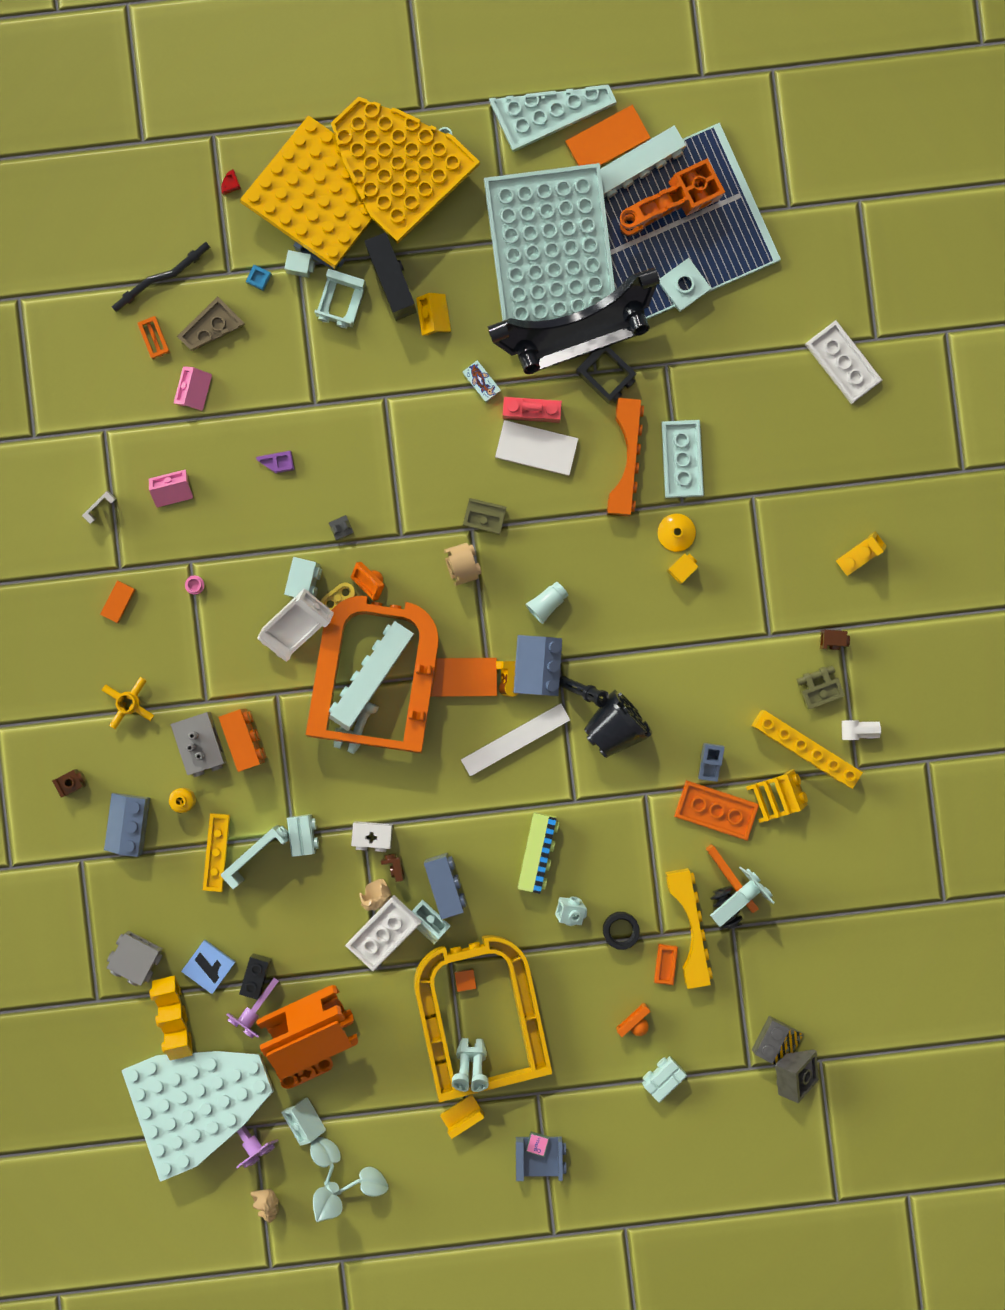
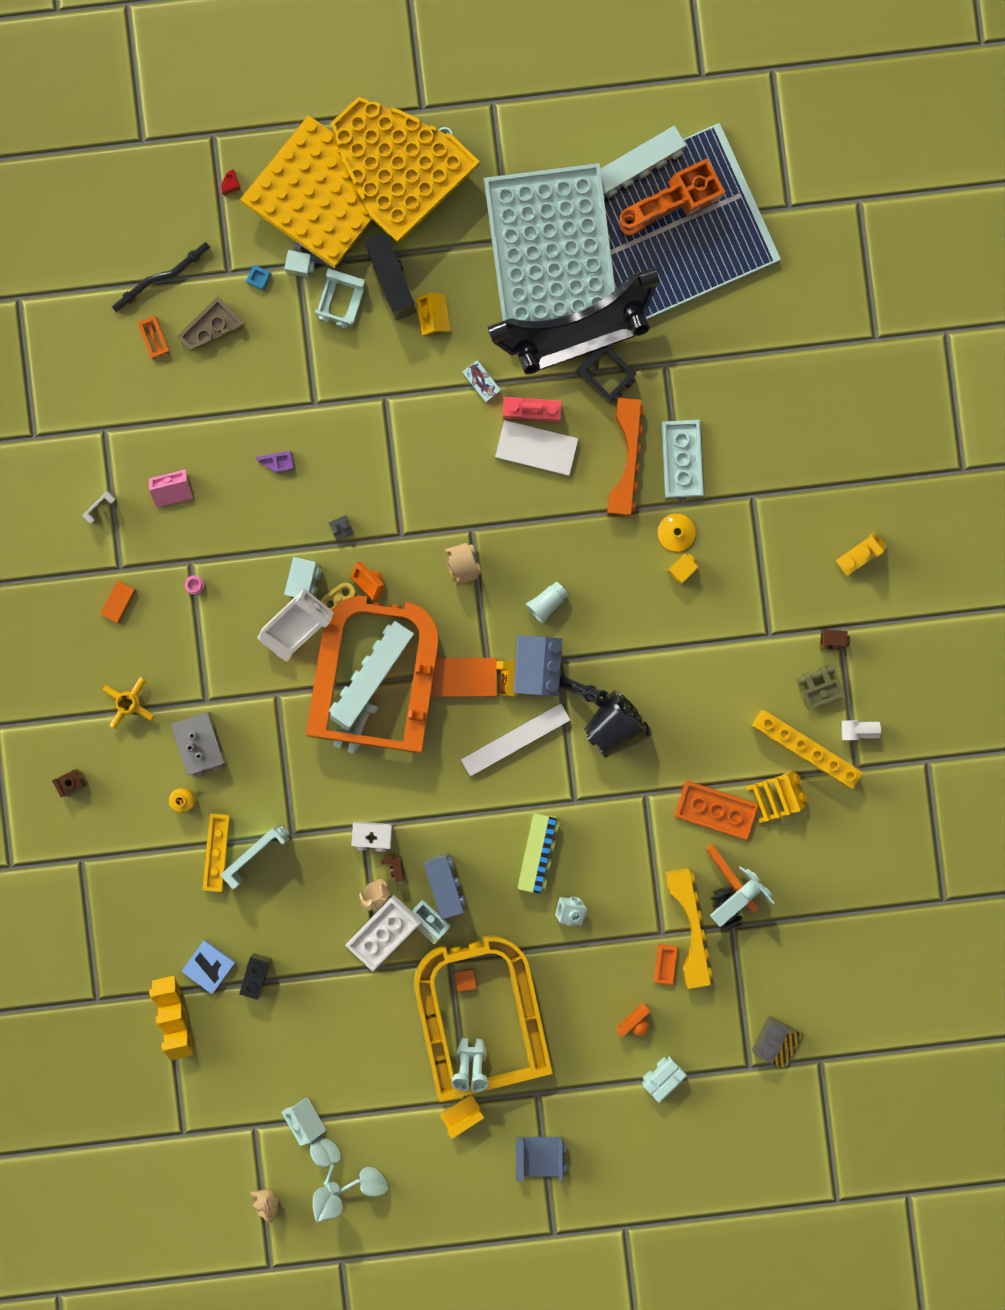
(127, 824): sand blue slope -> none
(134, 958): light grey brick -> none
(192, 388): bright pink panel -> none
(194, 1103): light aqua wing -> none
(242, 739): orange brick -> none
(249, 1016): lavender piece -> none
(253, 1147): lavender piece -> none
(302, 835): light aqua brick -> none
(307, 1036): orange piece -> none
(484, 516): olive plate -> none
(537, 1144): bright pink tile -> none
(544, 113): light aqua wing -> none
(609, 138): orange tile -> none
(635, 930): black tyre -> none
(680, 297): light aqua piece -> none
(710, 762): sand blue brick -> none
(797, 1074): flat silver slope -> none
(843, 362): white tile -> none

